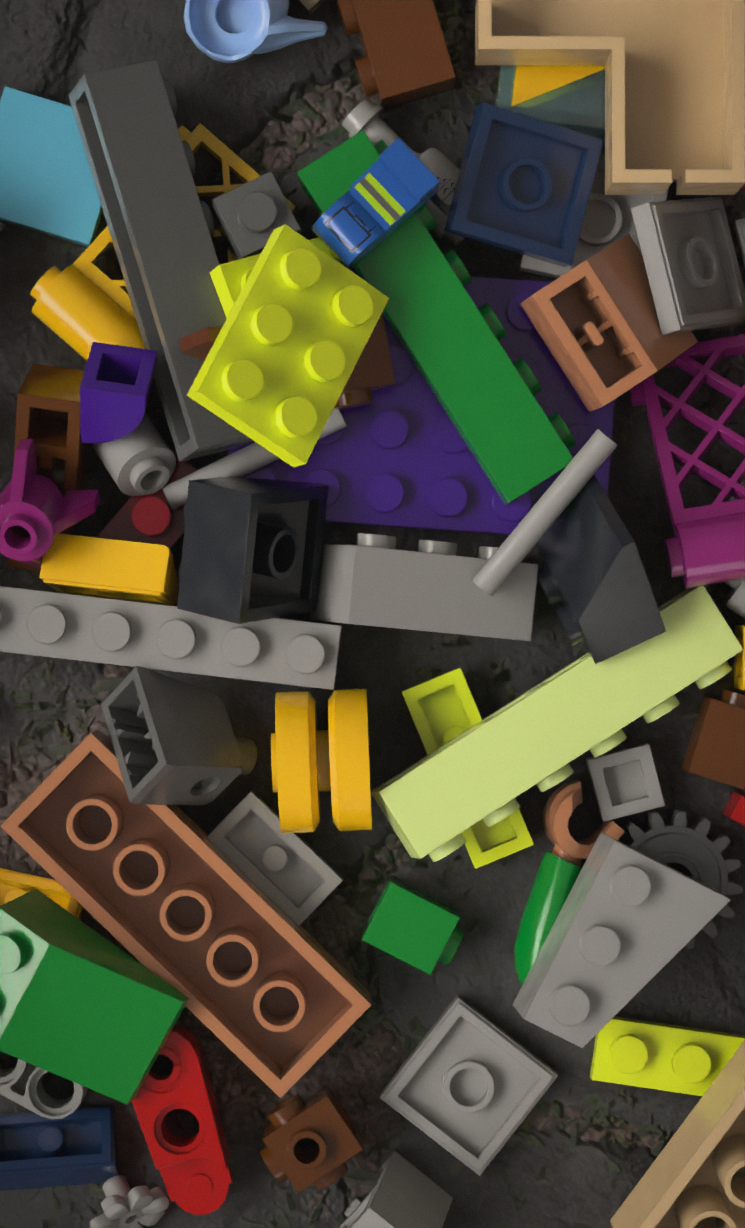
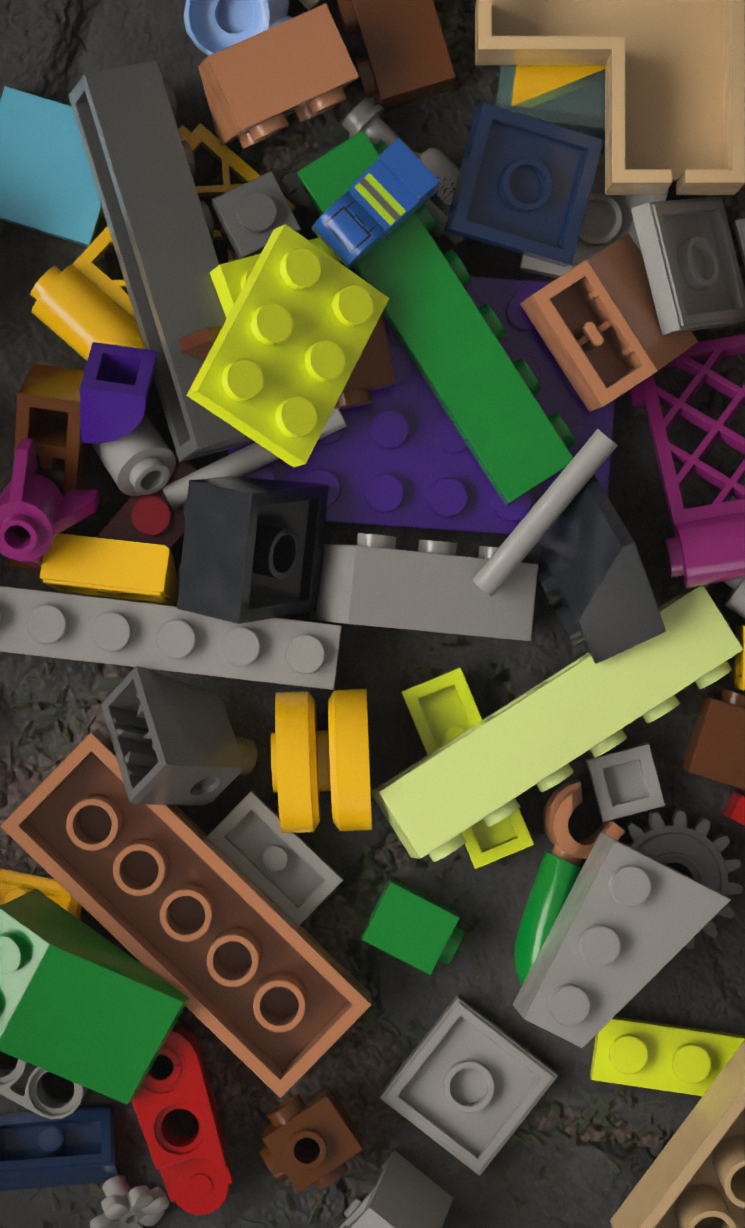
(276, 74): none -> nougat slope

